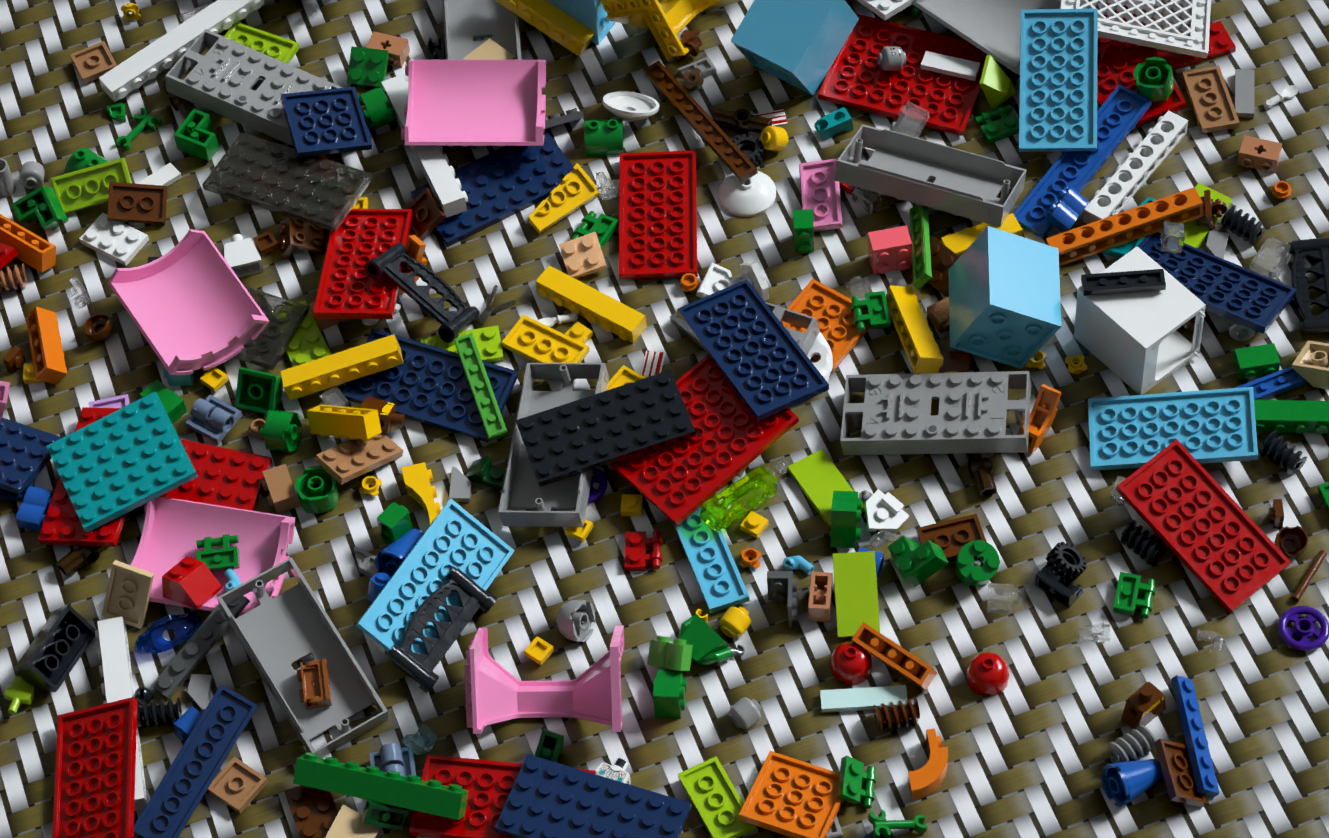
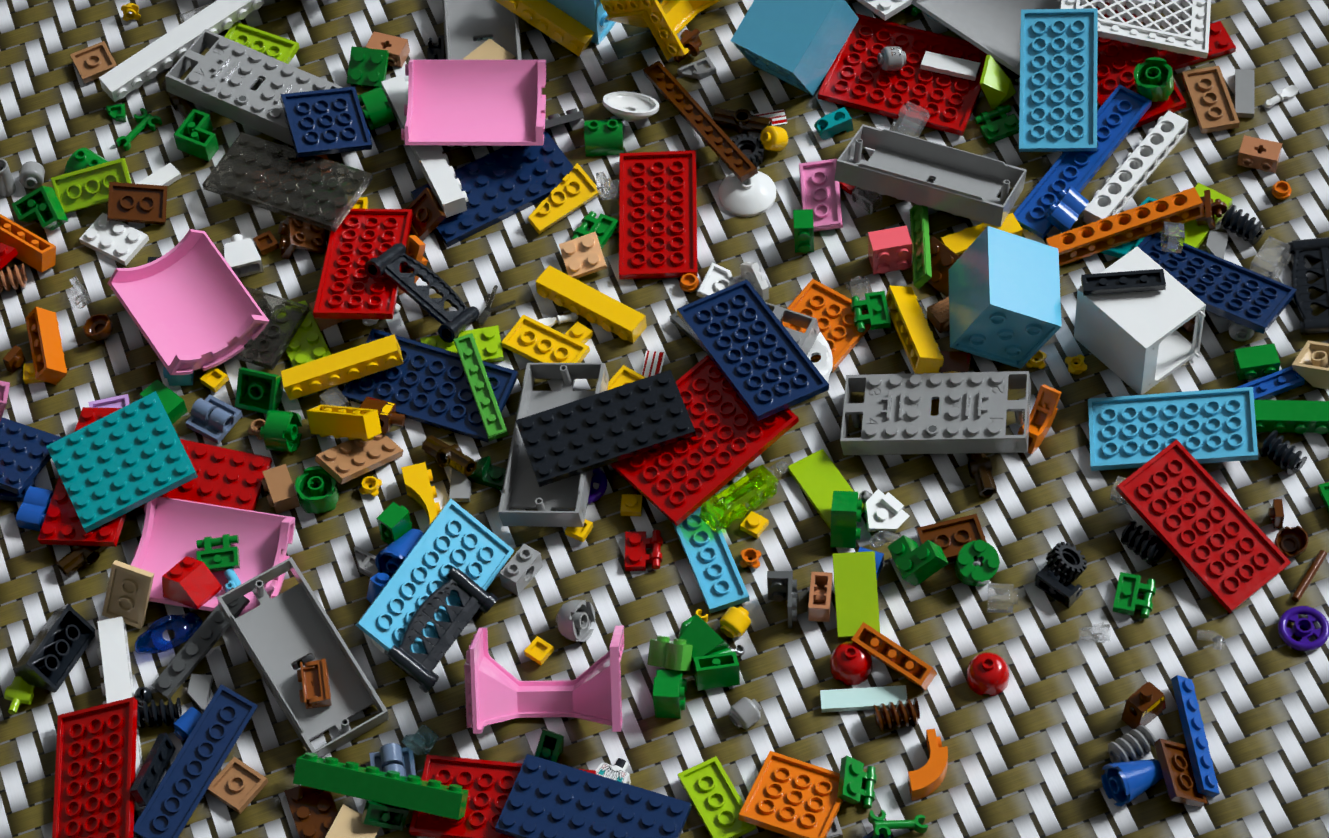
(152, 770): none -> black plate
(449, 455): none -> dark brown piece
(521, 569): none -> light grey brick
(698, 78): medium nougat plate -> none
(716, 671): none -> green brick
(798, 562): medium azure arm -> none

